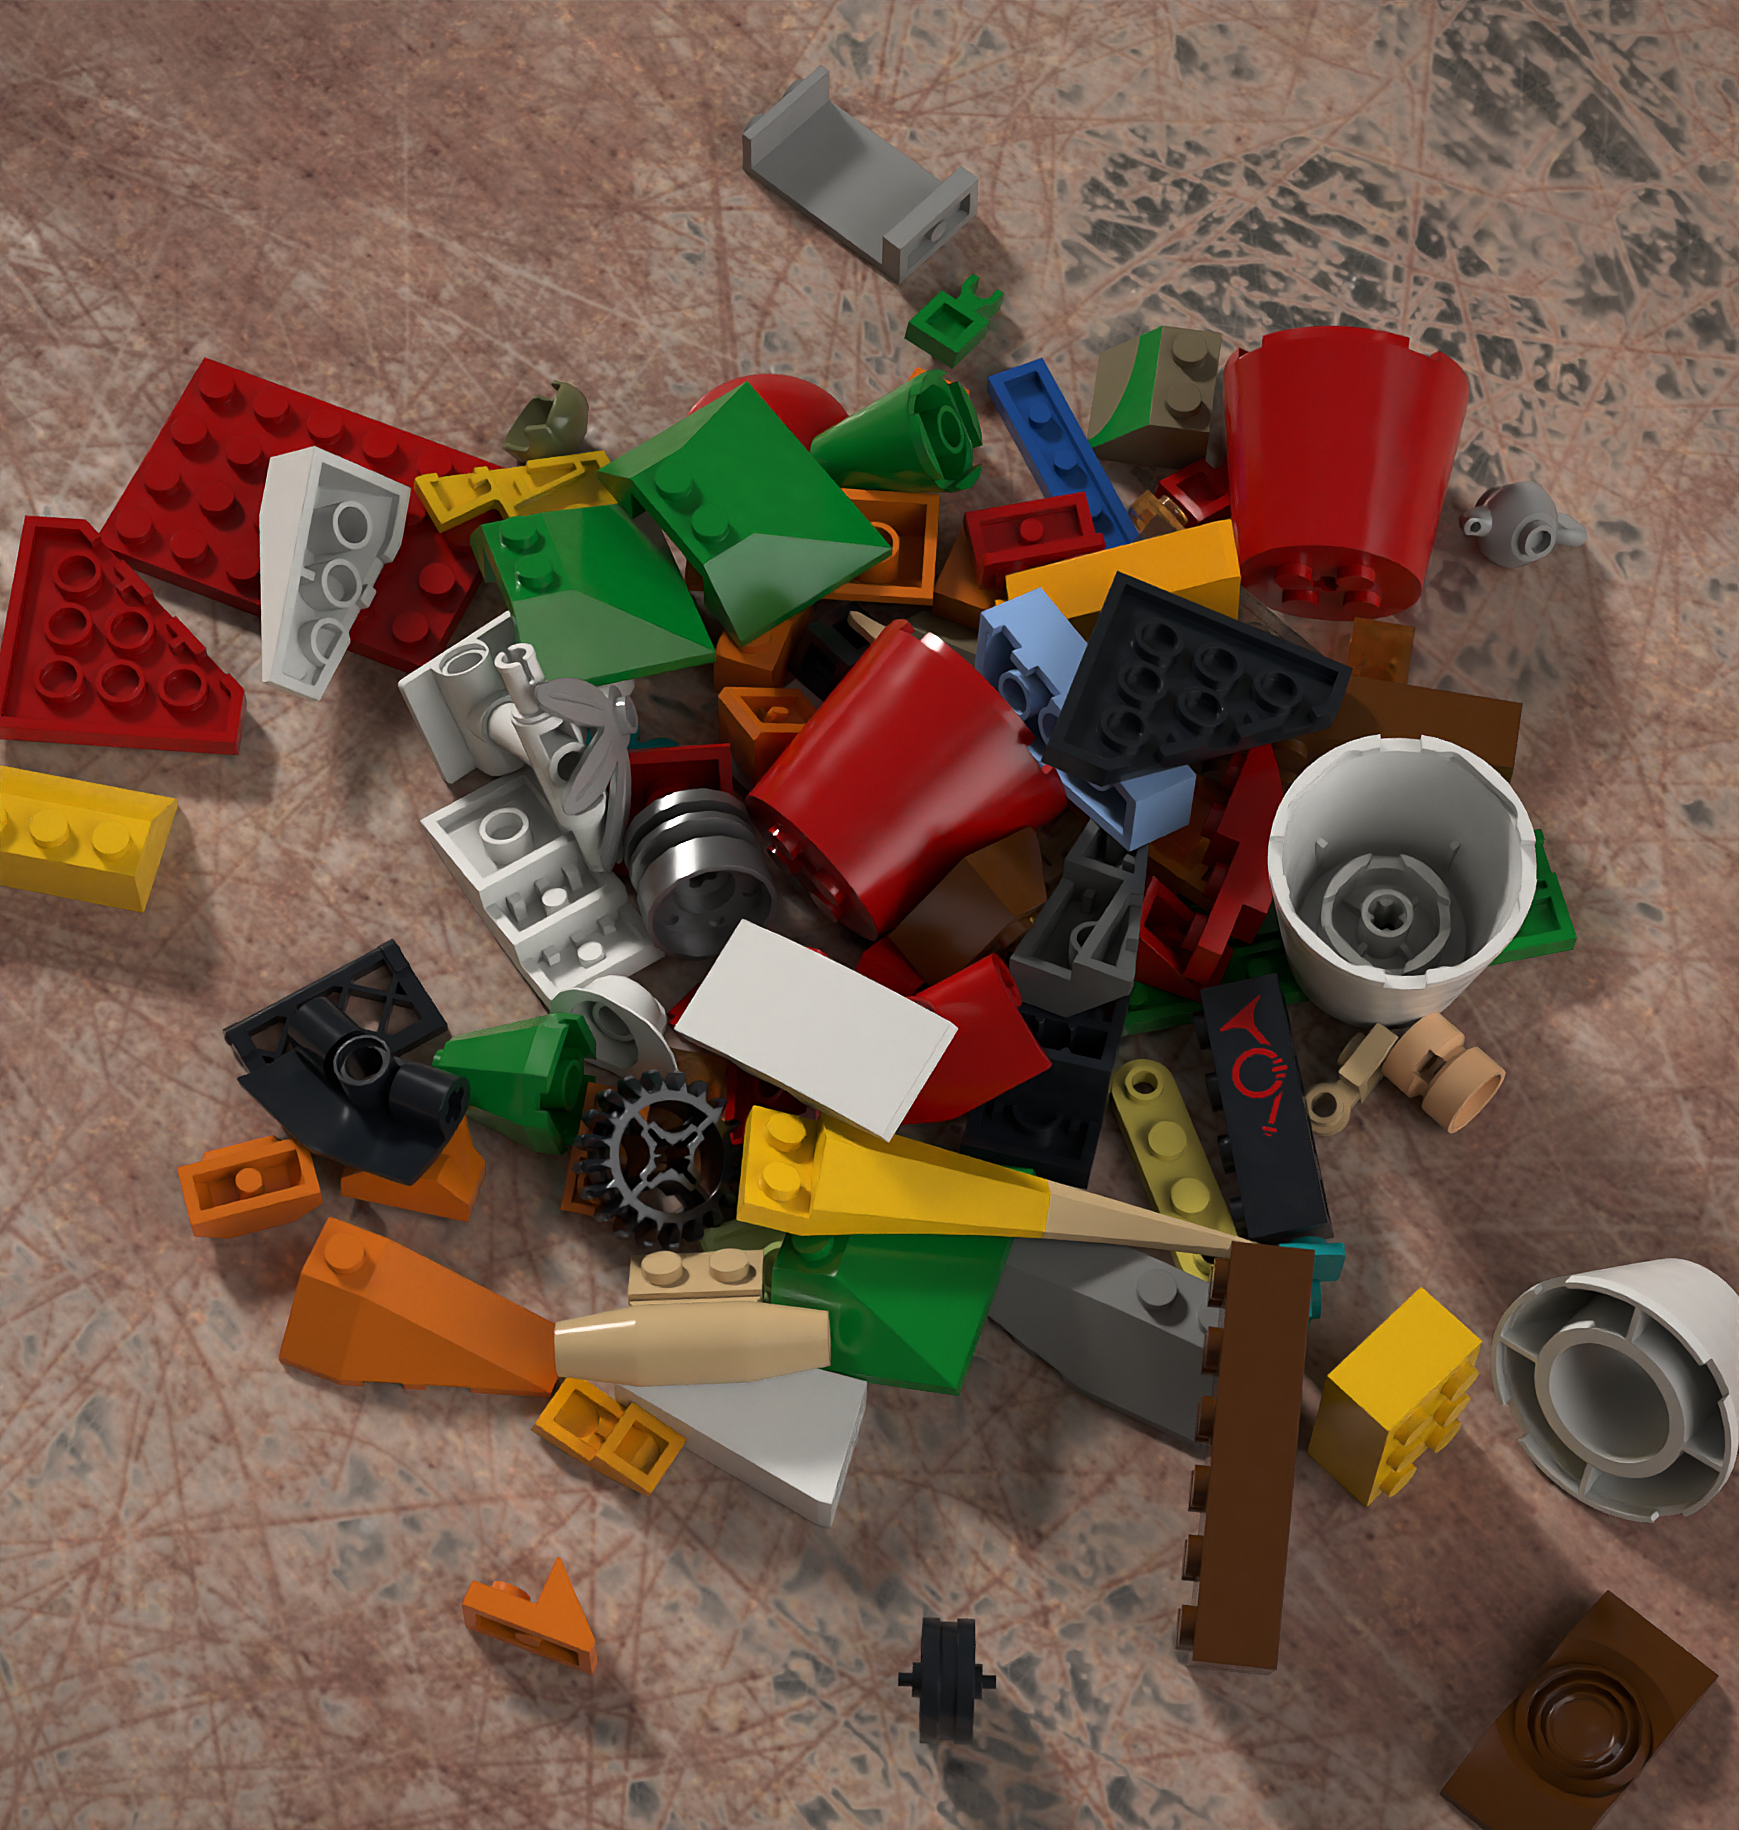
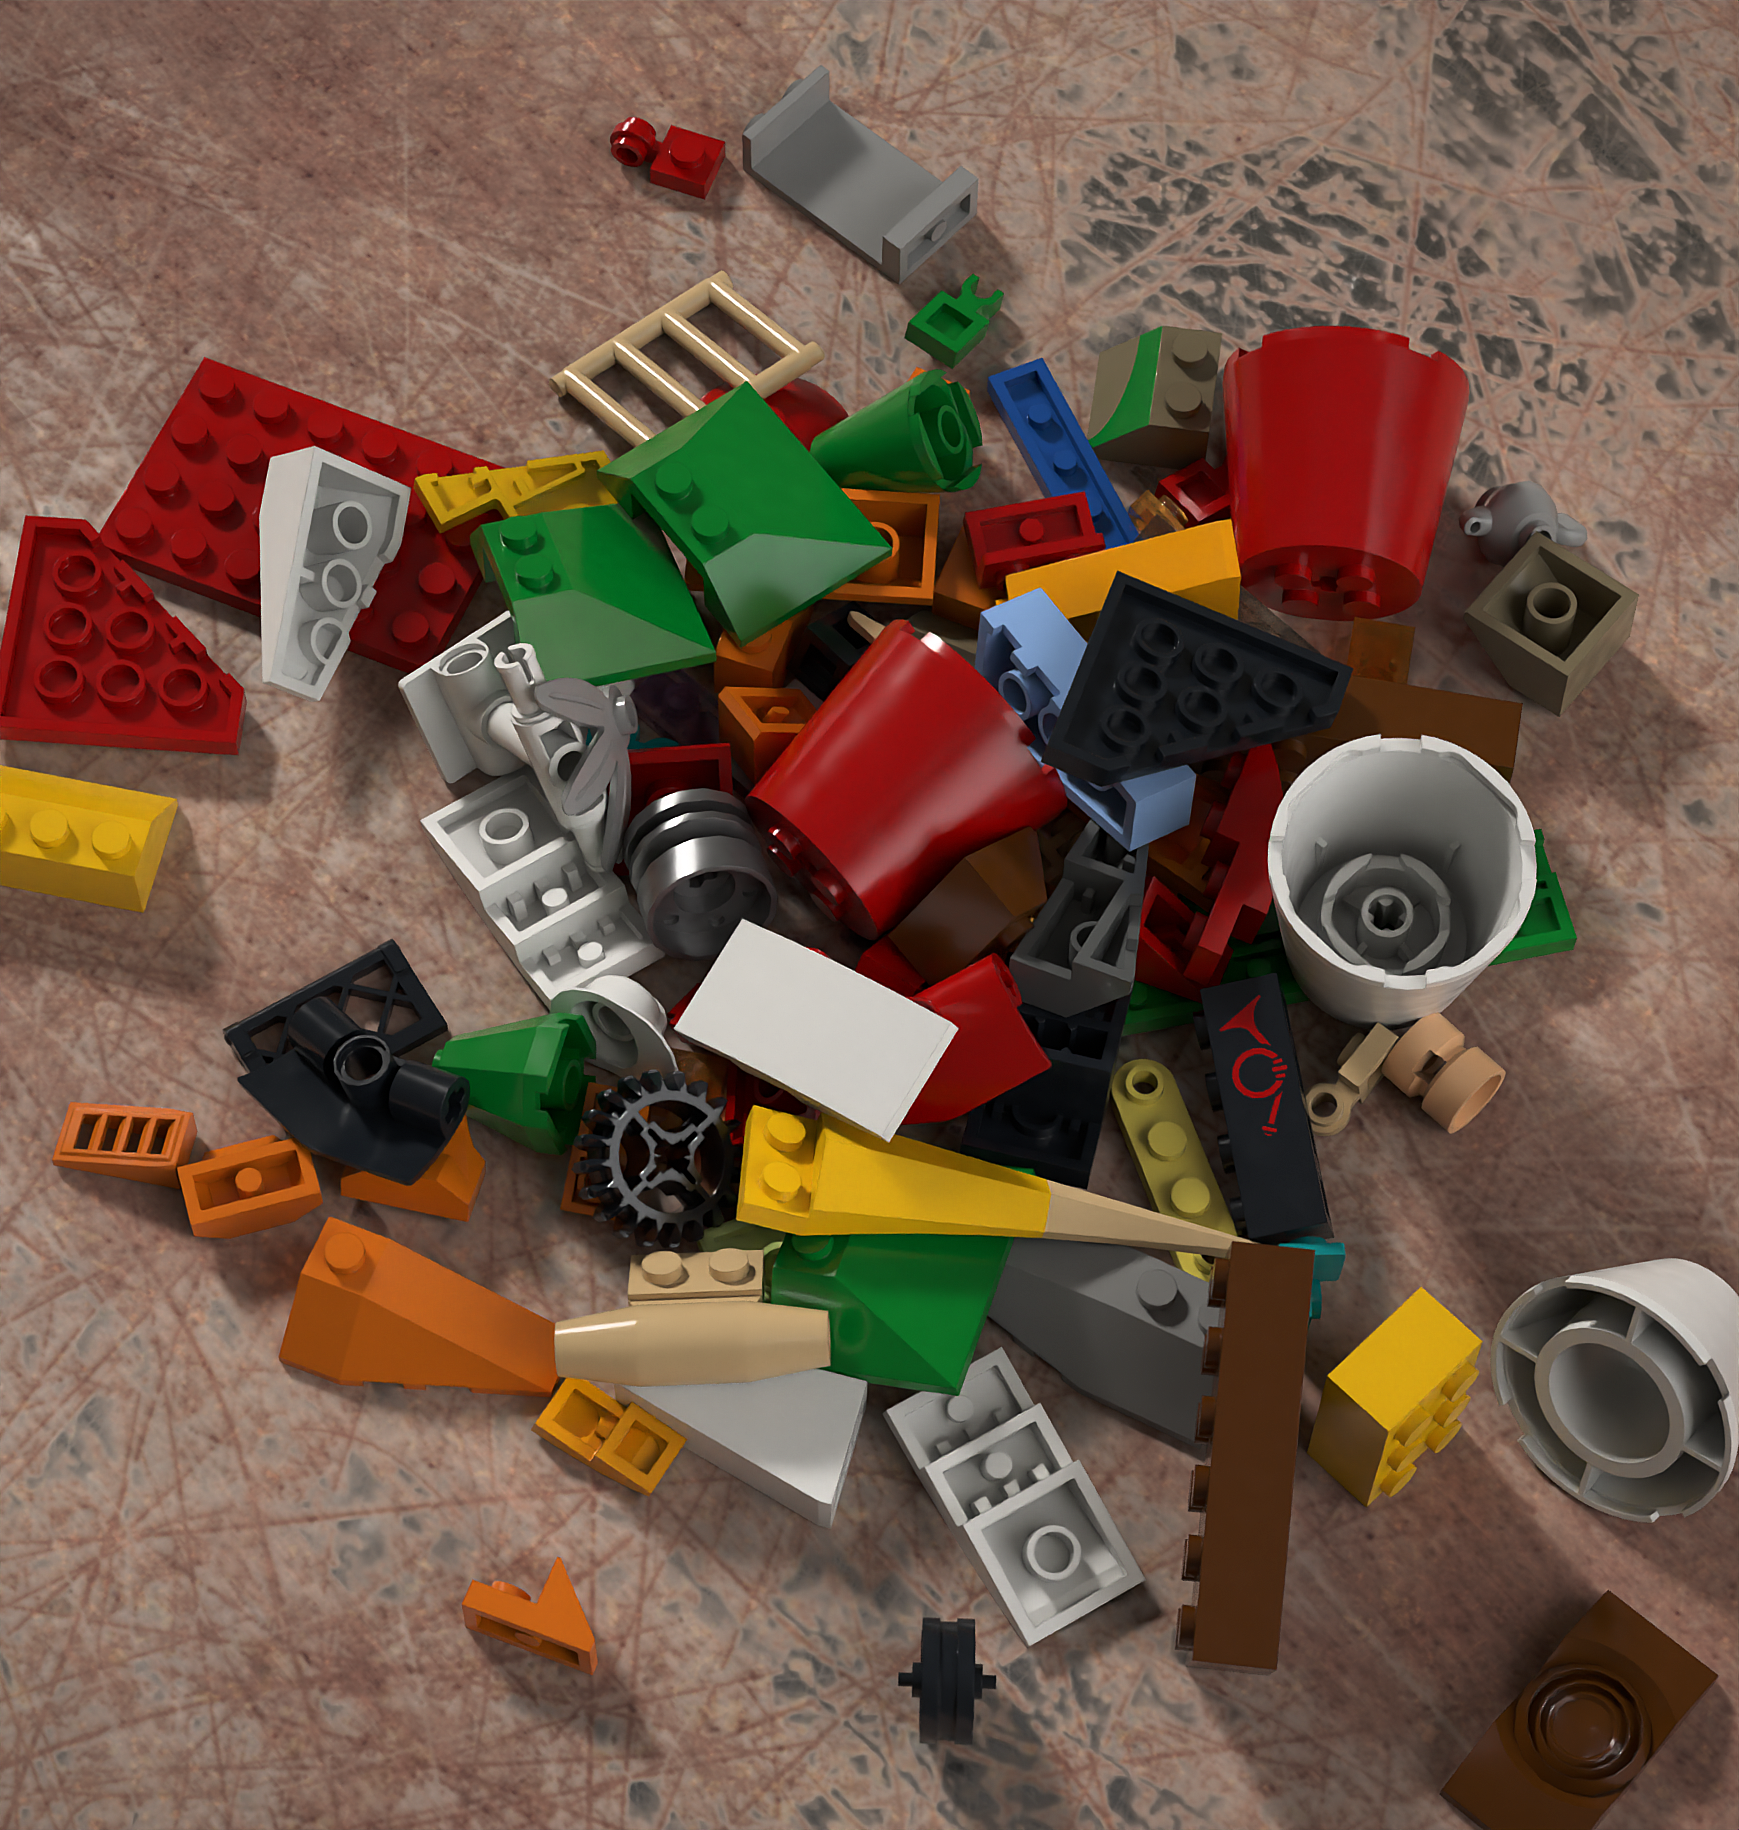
(173, 1125): none -> orange slope
(549, 425): olive hair -> none
(672, 321): none -> tan bar
(677, 708): none -> plate
(680, 162): none -> red plate
(1015, 1499): none -> white slope
(1551, 622): none -> dark tan slope

